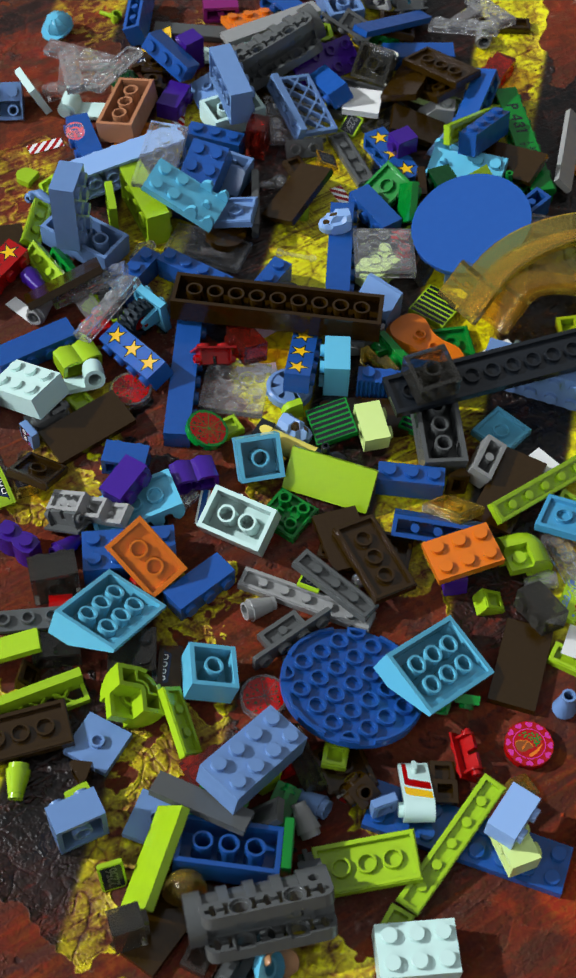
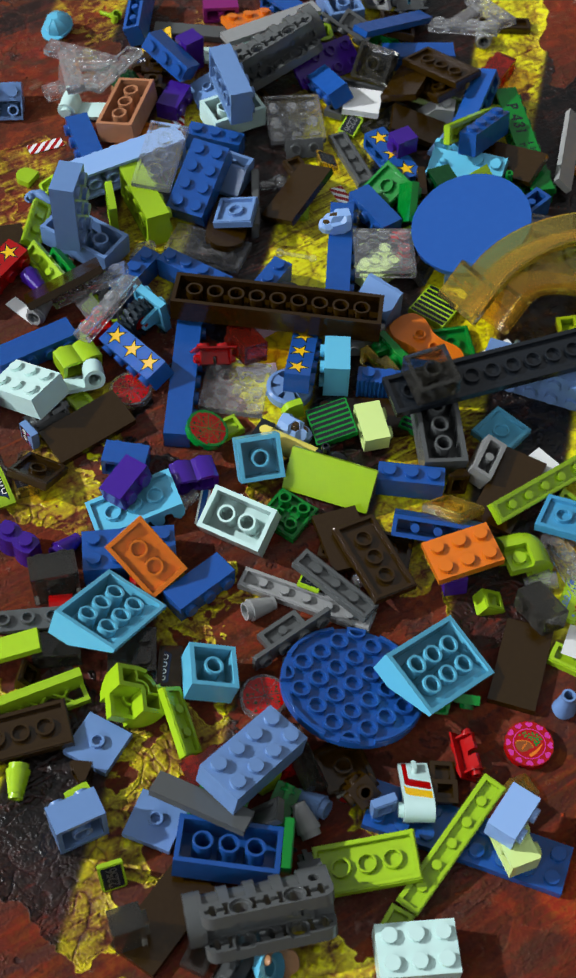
(32, 91): light aqua tile -> none
(66, 521): dark grey hinge -> none
(75, 130): clear tile -> none
(97, 509): light grey slope -> none
(156, 856): lime tile -> none
(182, 882): clear yellow hat -> none
(186, 195): medium azure hinge -> none
(257, 136): clear red brick -> none
(289, 108): medium blue fence -> none
(334, 757): lime tile -> none

